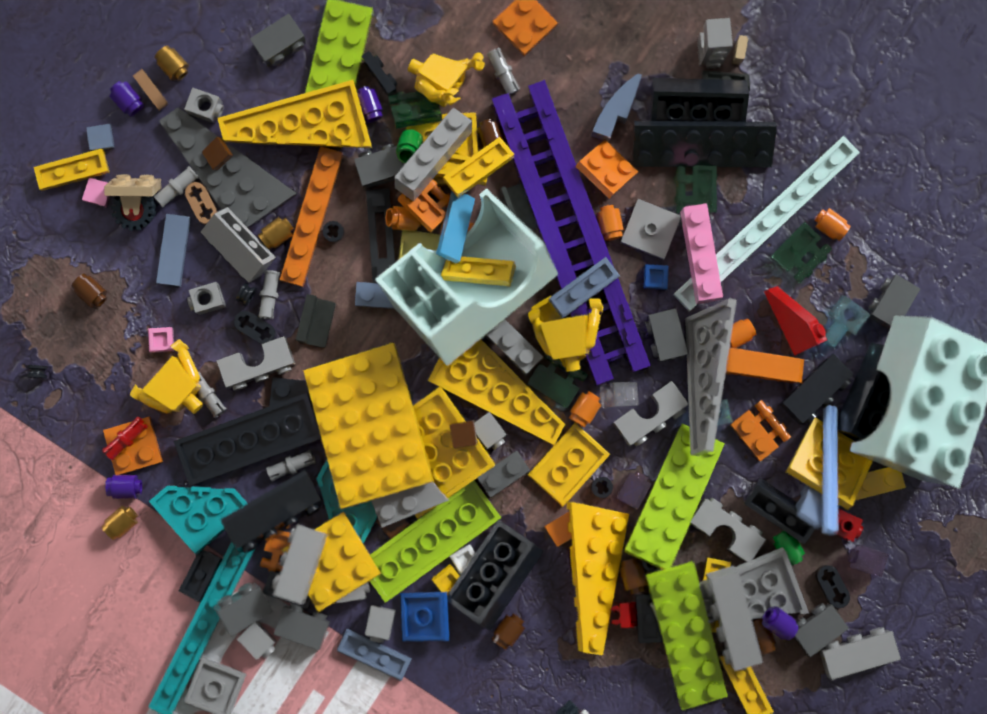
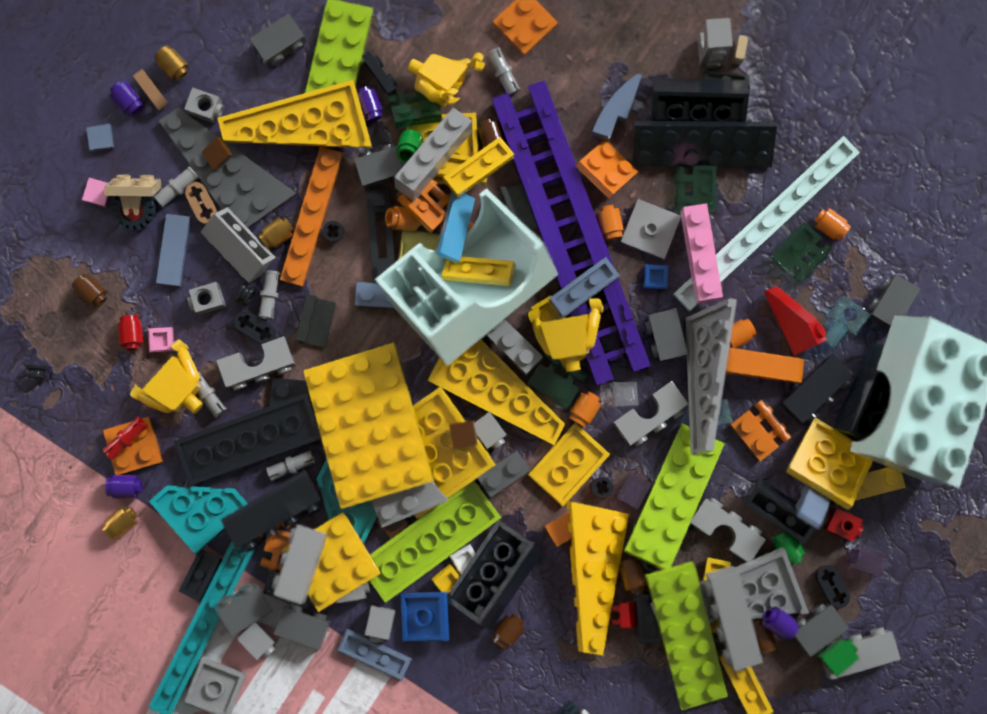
(71, 169): yellow plate -> none
(130, 332): none -> red brick
(830, 469): light blue axle -> none
(839, 656): none -> green brick

